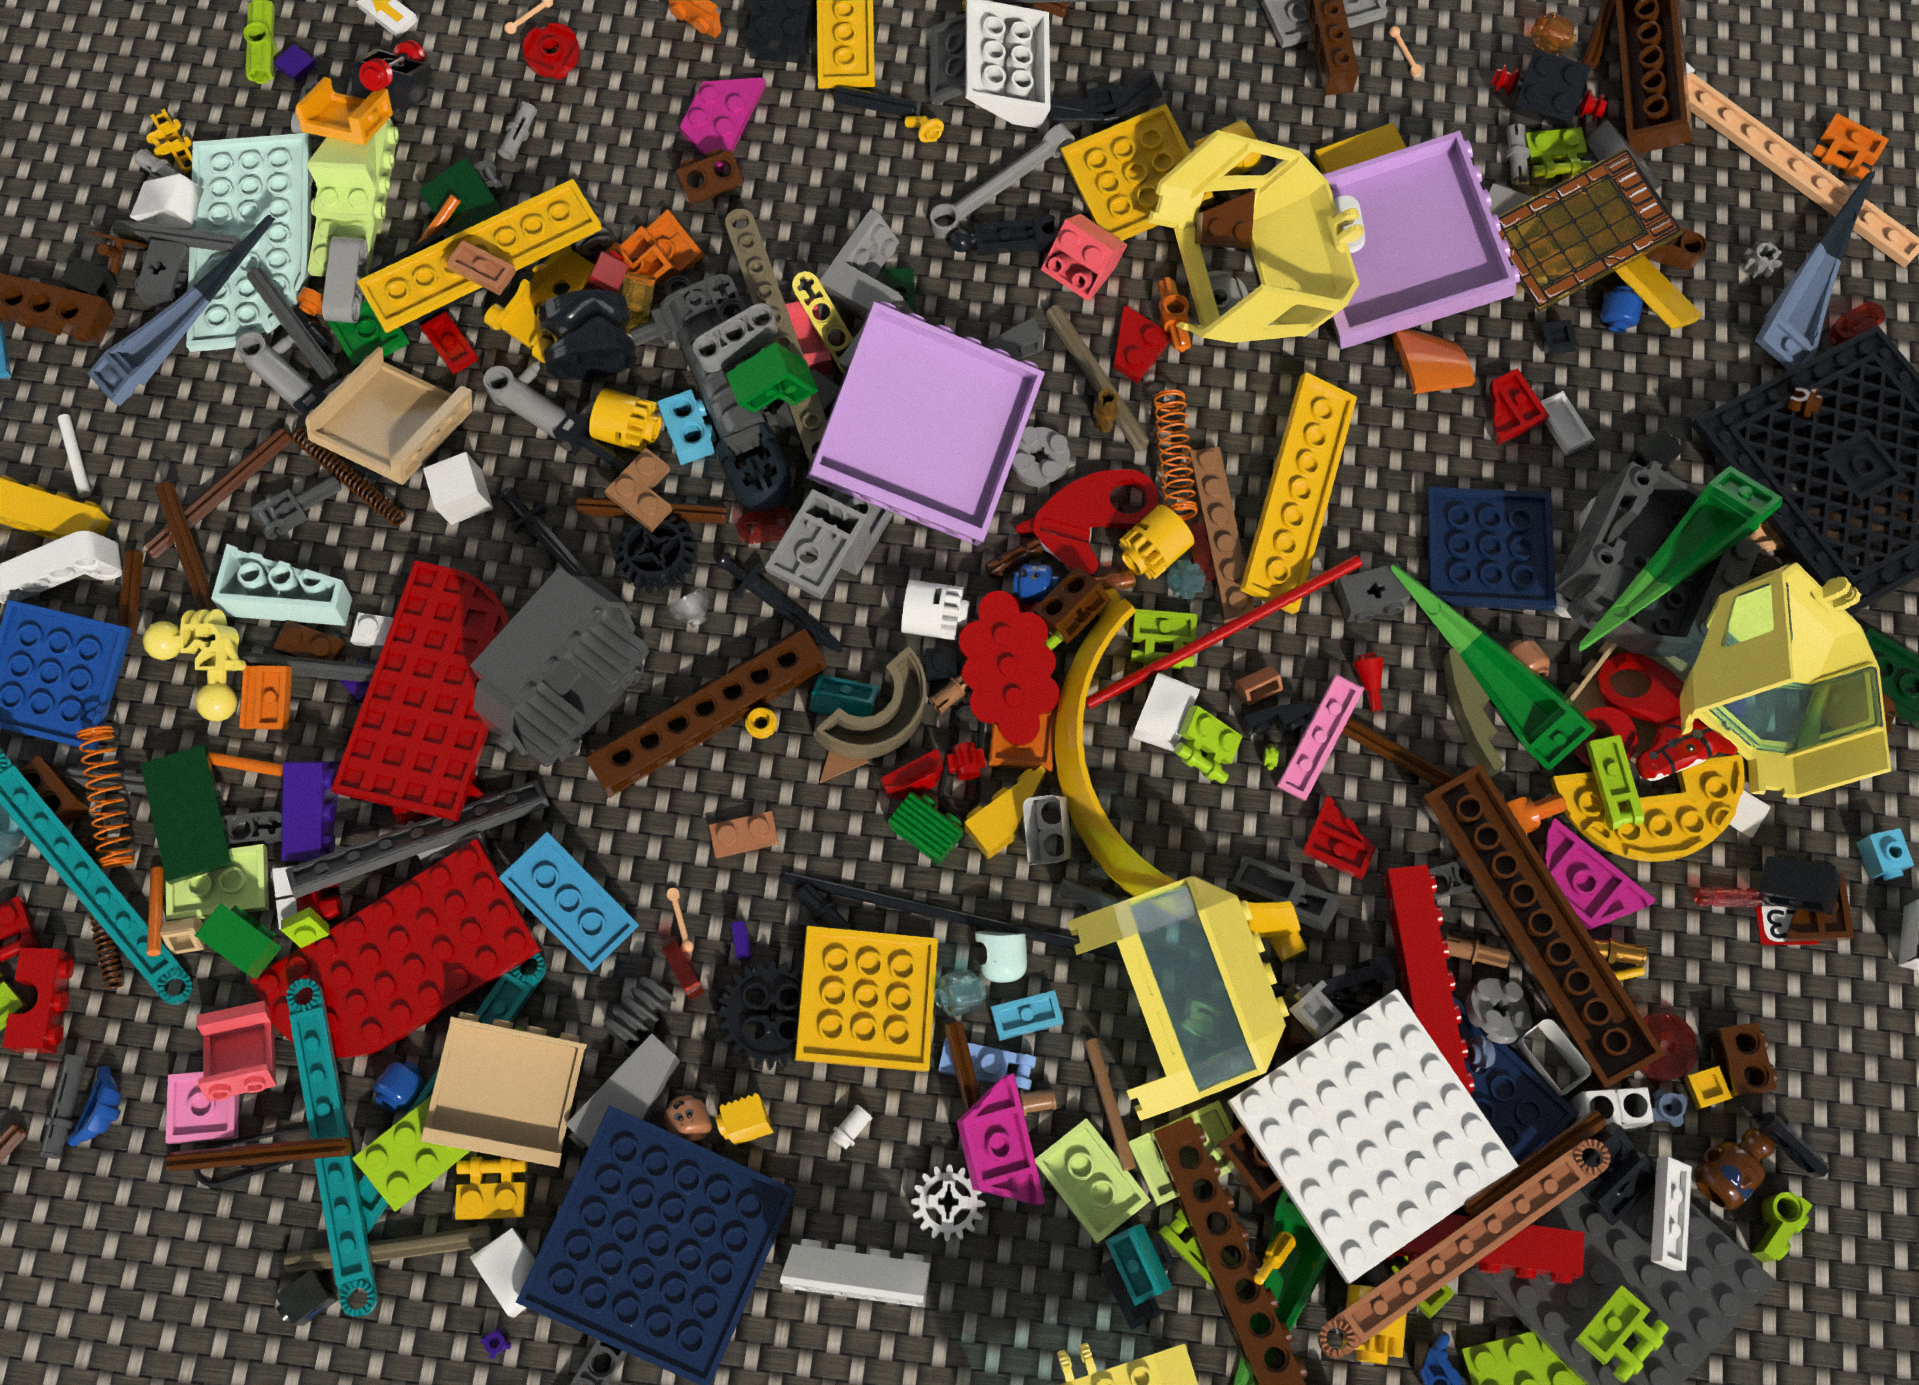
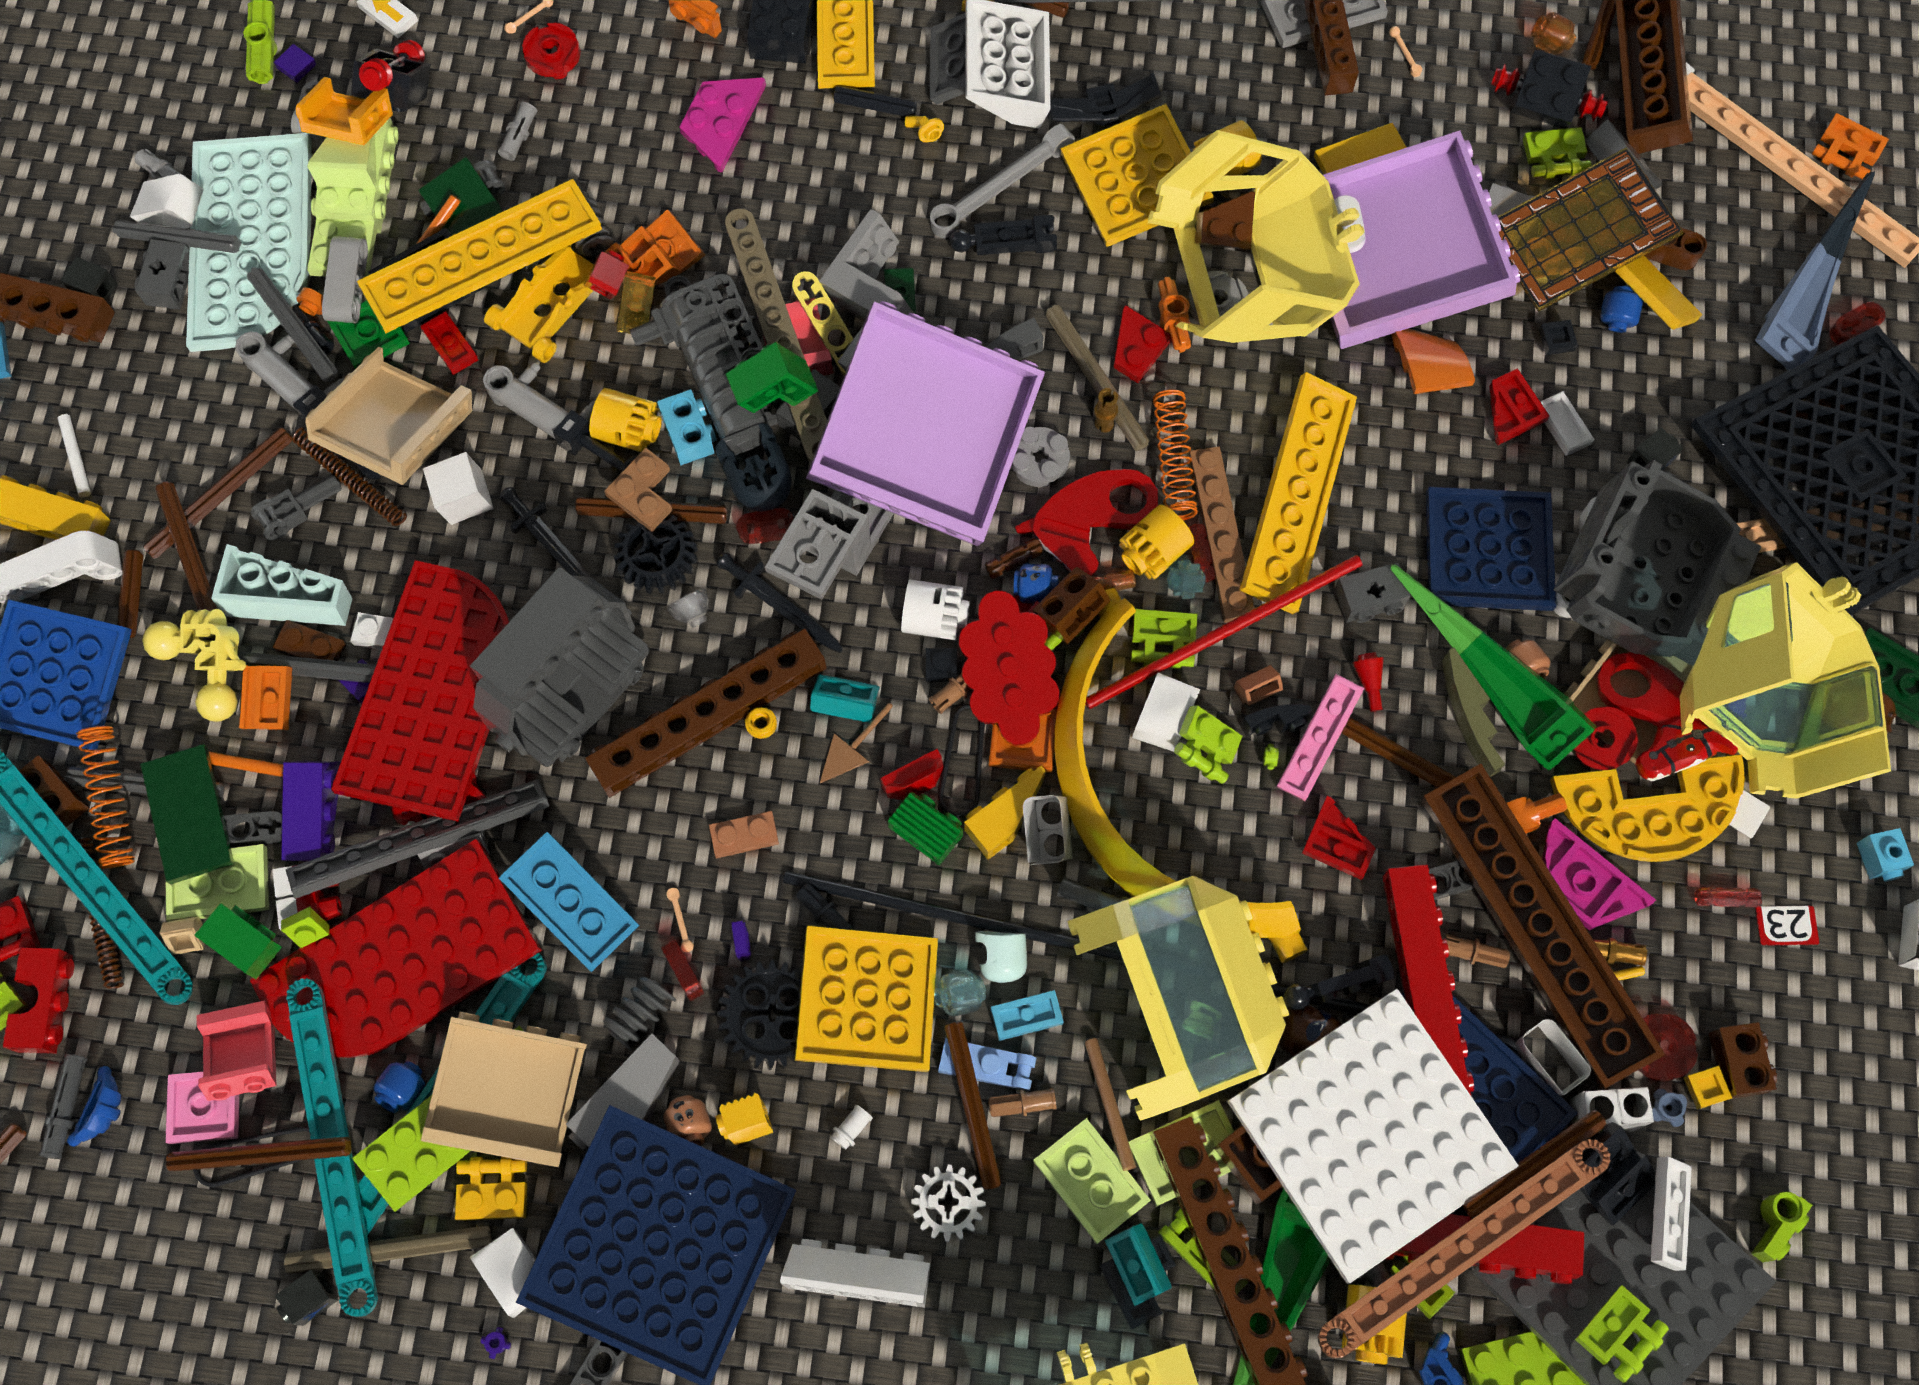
(114, 251): reddish brown shield -> none
(145, 349): sand blue plate -> none
(155, 911): orange bar -> none
(175, 146): yellow piece -> none
(480, 267): nougat plate -> none
(587, 334): black piece -> none
(712, 184): reddish brown brick -> none
(741, 325): light grey beam -> none
(887, 730): dark tan brick -> none
(966, 761): red gear -> none
(1000, 1145): dark pink wing -> none
(1083, 256): coral slope -> none
(1273, 885): dark grey slope -> none
(1275, 1255): yellow axle -> none
(1315, 1010): light grey bracket -> none
(1480, 1053): sand blue plate -> none
(1509, 999): light grey plate -> none
(1517, 154): light grey pin -> none
(1615, 781): lime plate -> none
(1719, 519): green plate -> none
(1733, 1170): reddish brown piece -> none
(1762, 259): light grey gear -> none
(1793, 1145): black slope -> none
(1800, 884): black brick -> none
(1806, 401): reddish brown plate -> none
(1816, 926): reddish brown wing -> none

